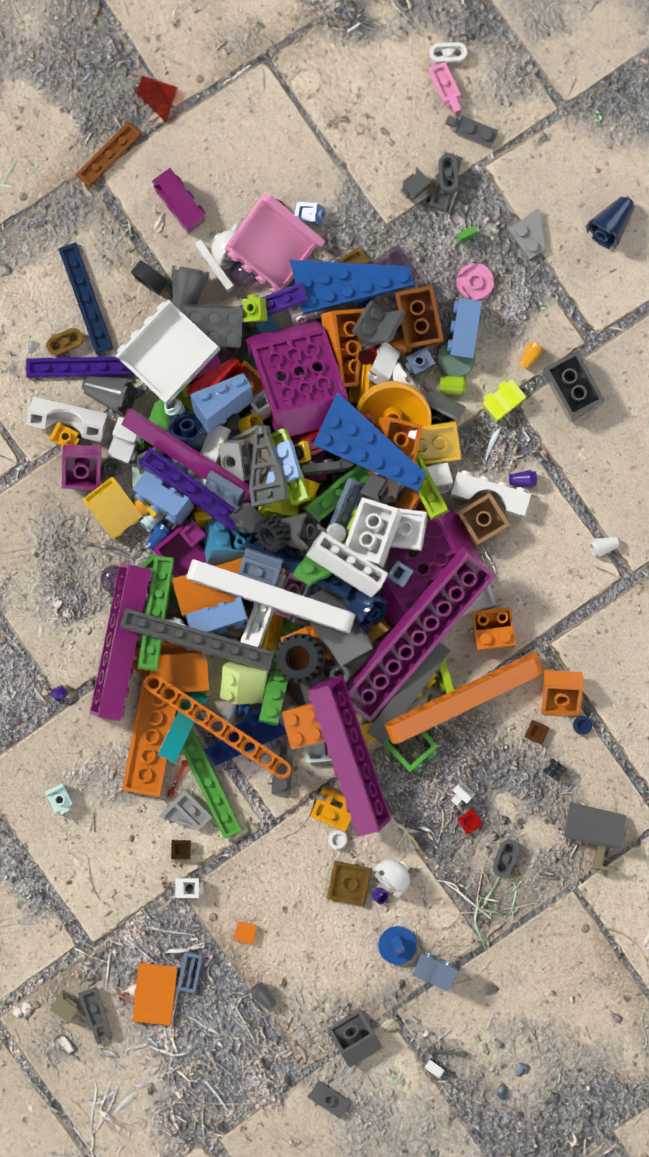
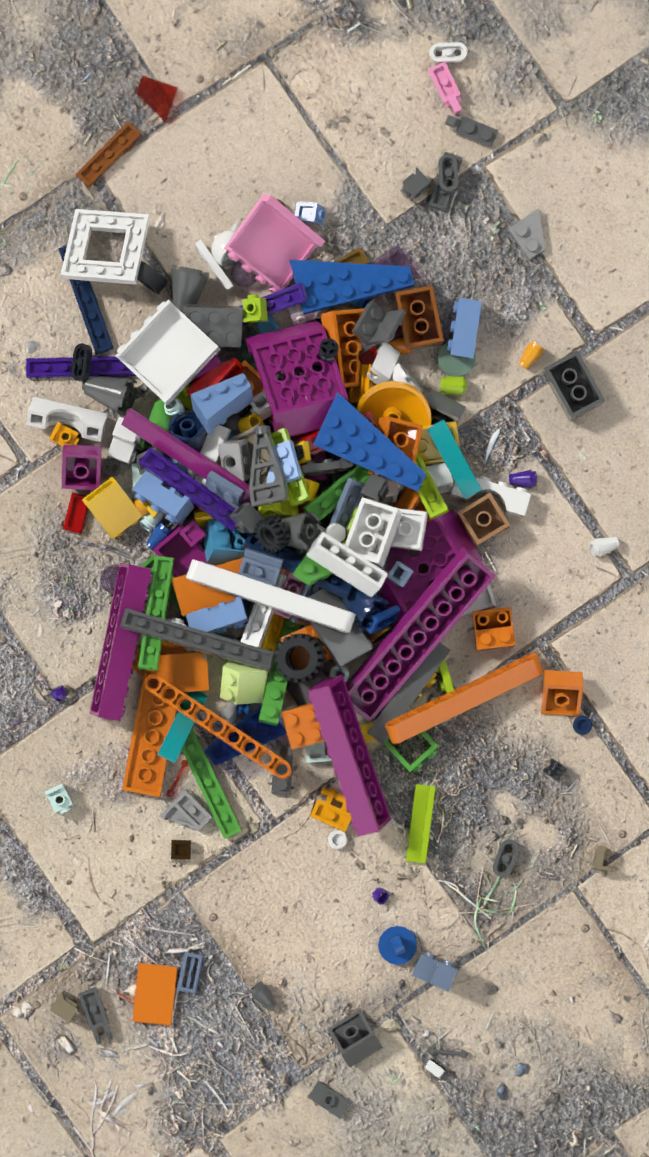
(64, 340): pearl gold plate -> none
(75, 514): none -> red tile
(81, 362): none -> black plate
(84, 222): none -> white plate
(179, 200): magenta wedge -> none
(180, 887): white brick -> none
(245, 932): orange tile -> none
(330, 346): none -> black wheel
(349, 883): pearl gold tile -> none
(383, 619): none -> blue tile
(393, 876): white cylinder -> none
(419, 362): sand blue brick -> none
(420, 823): none -> lime fence
(454, 458): none -> teal slope
(462, 793): white tile -> none
(466, 234): bright green tile -> none
(470, 821): red tile -> none
(475, 281): bright pink tile -> none
(503, 400): neon yellow brick -> none
(536, 732): reddish brown tile -> none
(595, 826): dark grey tile -> none
(611, 222): dark blue cone -> none

